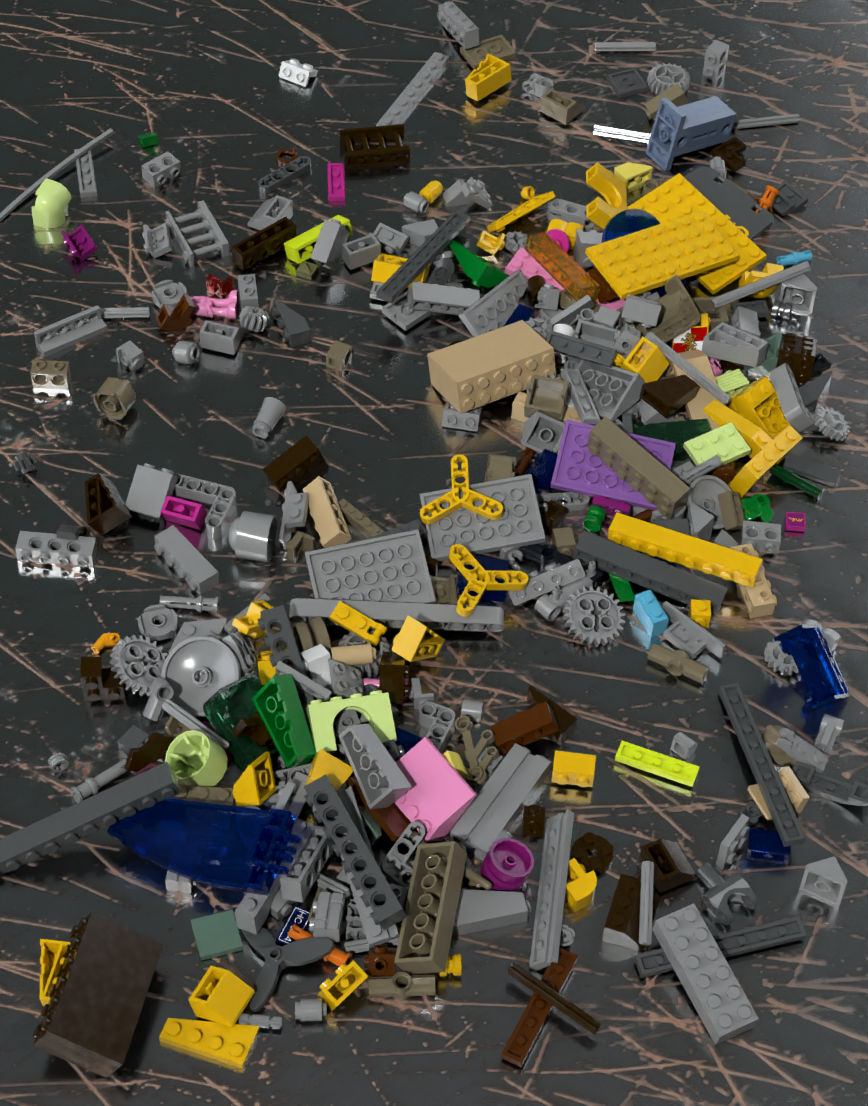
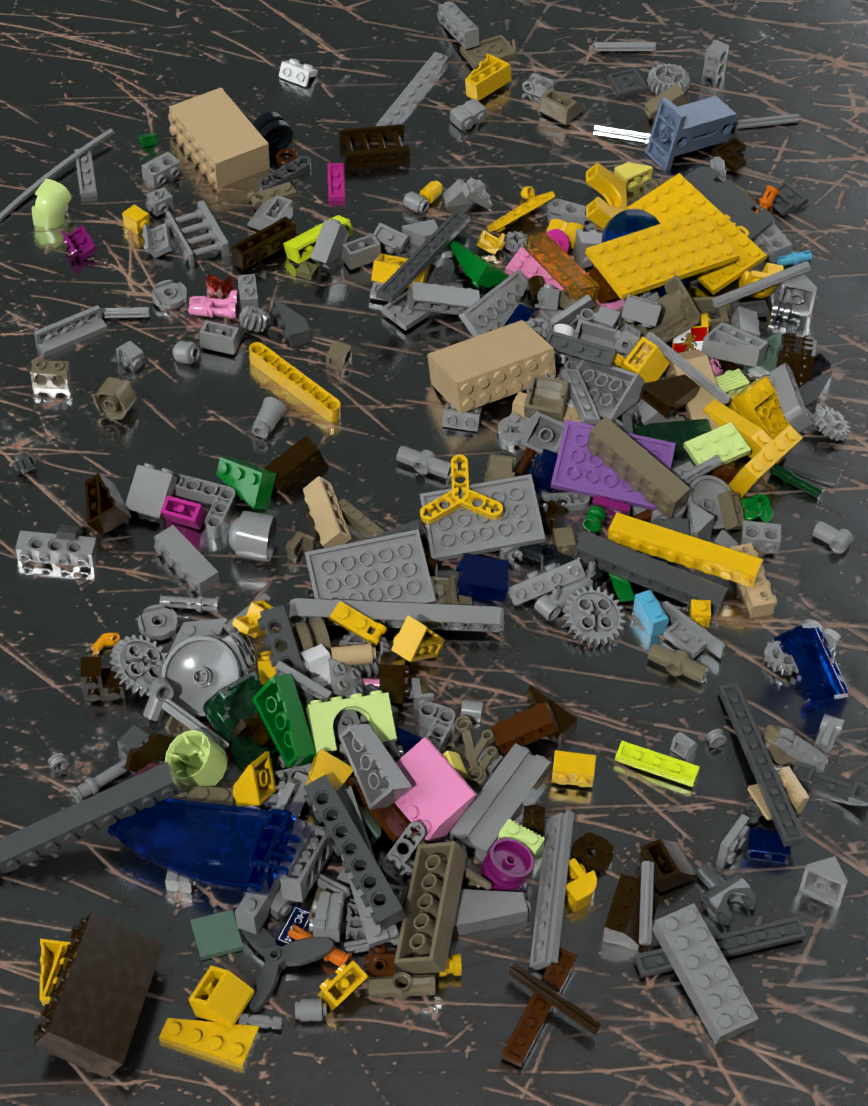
(135, 218): none -> yellow brick
(159, 201): none -> light grey brick
(177, 317): reddish brown brick -> none
(219, 138): none -> tan brick
(247, 480): none -> green wedge
(274, 131): none -> black wheel
(284, 190): none -> dark tan plate
(294, 512): light grey bracket -> none
(295, 382): none -> yellow beam
(424, 462): none -> light grey piece
(468, 114): none -> light grey brick
(480, 573): yellow piece -> none
(505, 428): none -> light grey plate
(533, 841): none -> yellowish green brick
(569, 939): light grey plate -> none
(716, 738): none -> light grey bush
(773, 243): none -> light grey brick
(795, 521): tile -> none
(837, 539): none -> light grey piece

